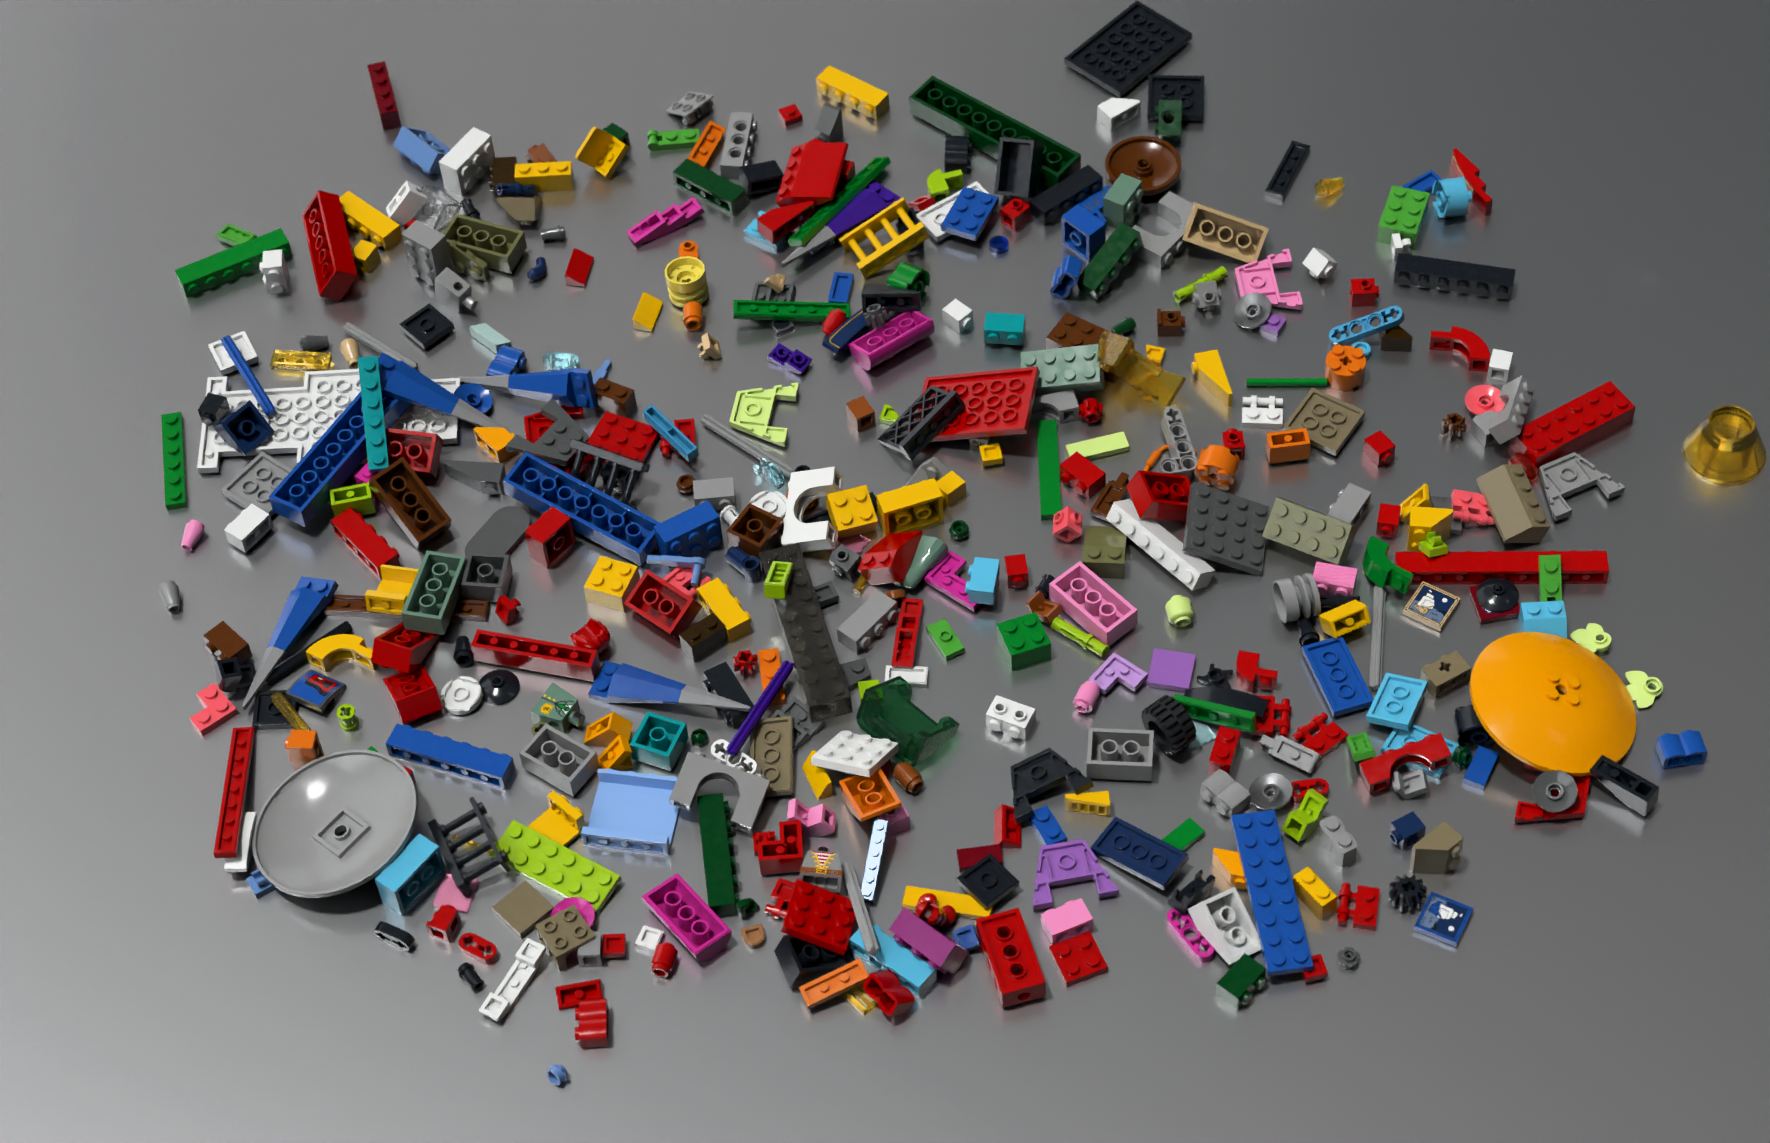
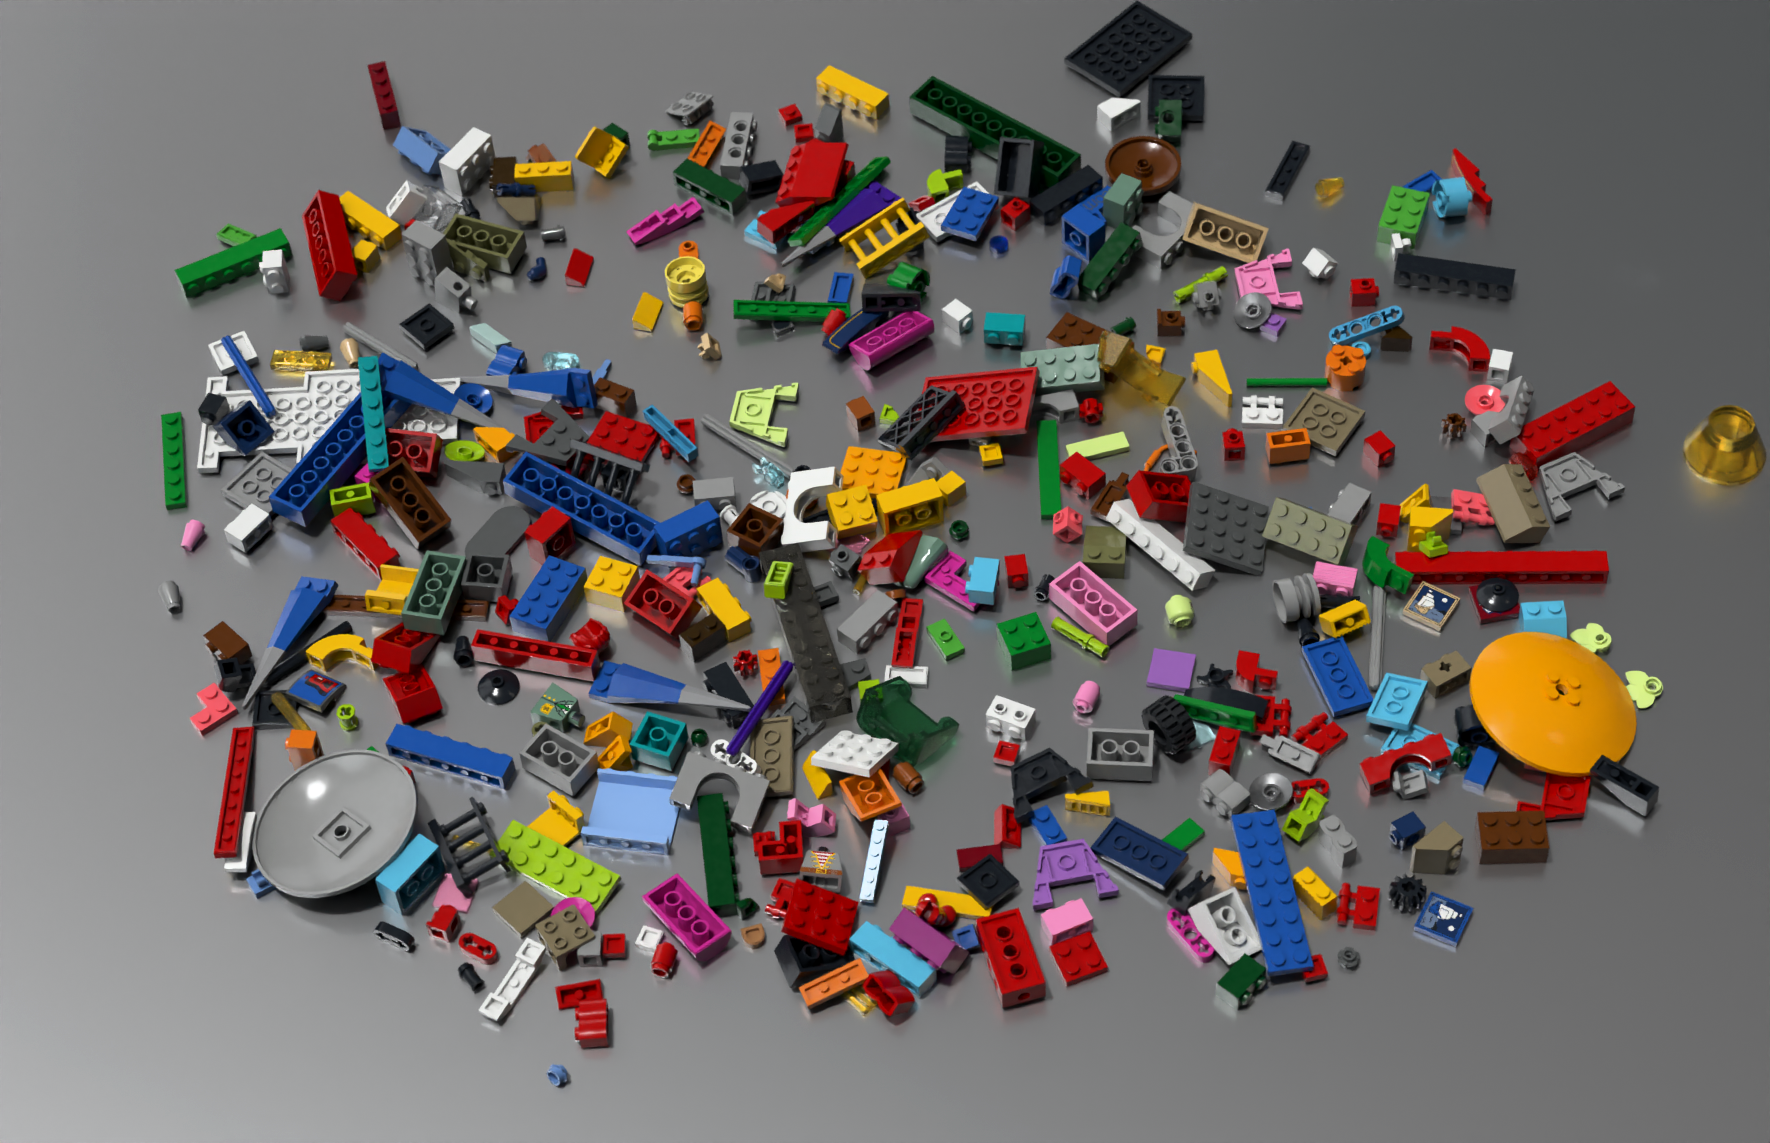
(461, 695): white tile -> none
(464, 451): none -> lime dish
(548, 599): none -> blue brick
(789, 360): dark purple slope -> none
(803, 132): none -> red tile
(859, 908): light grey axle -> none
(872, 467): none -> light orange plate
(876, 316): dark grey gear -> none
(1006, 753): none -> red plate
(1046, 610): dark orange bracket -> none
(1120, 670): lavender plate -> none
(1217, 467): orange brick -> none
(1360, 746): bright green plate -> none
(1511, 837): none -> reddish brown brick
(1550, 577): bright green plate -> none
(1554, 781): dark grey dish -> none
(1681, 749): blue brick -> none

